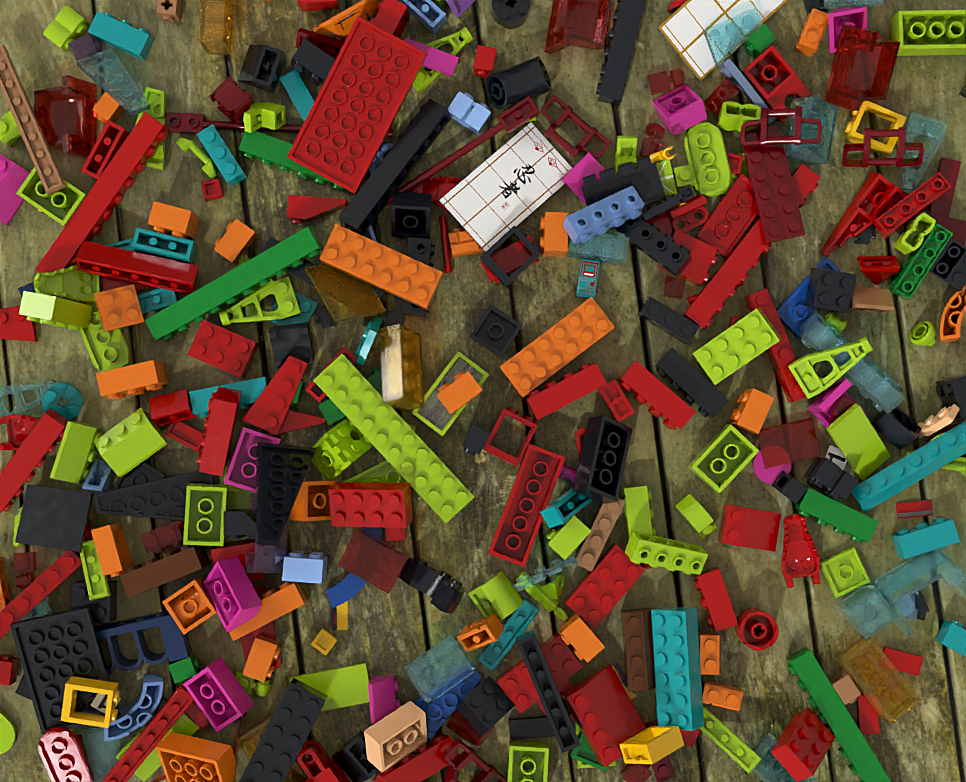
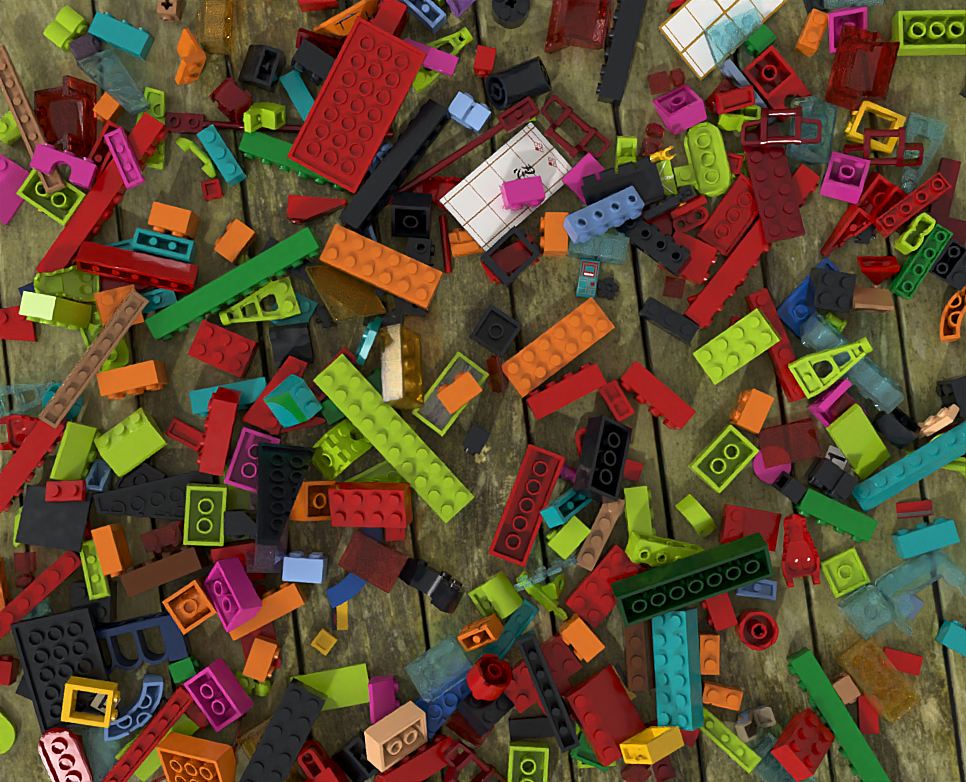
(47, 159): none -> dark pink arch
(65, 491): none -> red plate
(93, 359): none -> medium nougat tile
(124, 158): none -> dark pink tile
(171, 408): red brick -> none
(192, 58): none -> orange bracket
(292, 402): none -> teal slope
(489, 677): none -> red brick
(495, 374): none -> clear red piece
(501, 454): red window -> none
(522, 193): none -> dark pink brick
(607, 288): none -> black plant
(632, 470): none -> red tile
(691, 383): black brick -> none
(692, 579): none -> dark green brick
(735, 99): none -> red tile
(753, 719): none -> dark tan animal
(760, 590): none -> medium blue plate
(844, 177): none -> dark pink slope
(921, 605): black bar -> none
(923, 334): lime brick -> none

